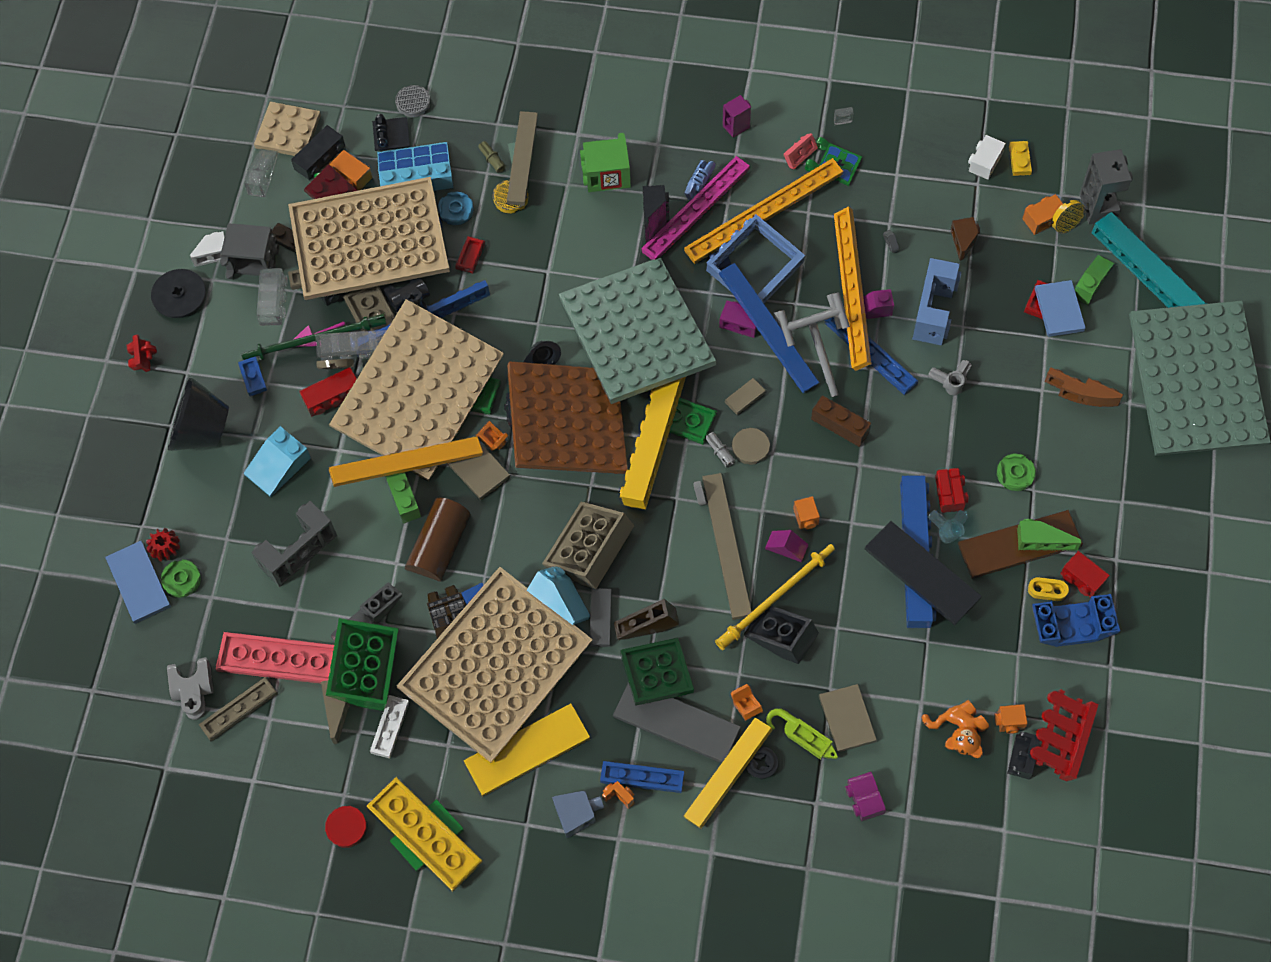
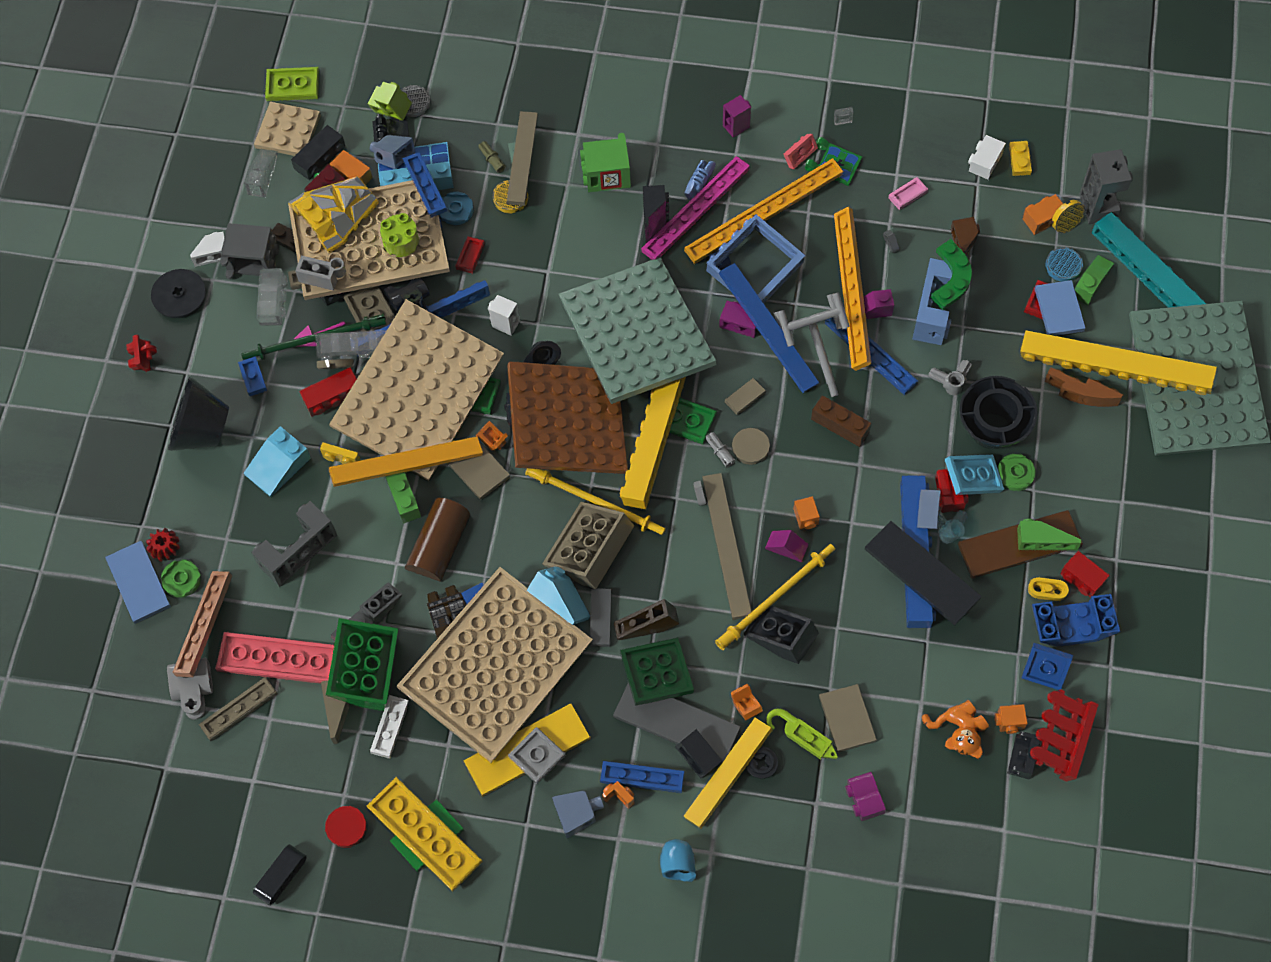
(202, 624): none -> nougat plate
(279, 875): none -> black beam
(292, 84): none -> lime tile
(320, 272): none -> light grey hinge
(335, 210): none -> wedge
(339, 454): none -> yellow plate
(390, 101): none -> lime brick
(392, 150): none -> sand blue torso
(399, 235): none -> lime brick
(425, 185): none -> blue plate
(504, 314): none -> white brick
(536, 755): none -> light grey tile
(546, 477): none -> yellow bar
(677, 856): none -> dark azure piece
(698, 753): none -> black hinge
(908, 193): none -> bright pink tile
(929, 509): none -> sand blue slope
(960, 271): none -> green plate
(974, 474): none -> medium azure plate
(1000, 397): none -> black cone
(1047, 666): none -> blue tile
(1064, 264): none -> tile
(1118, 362): none -> yellow brick

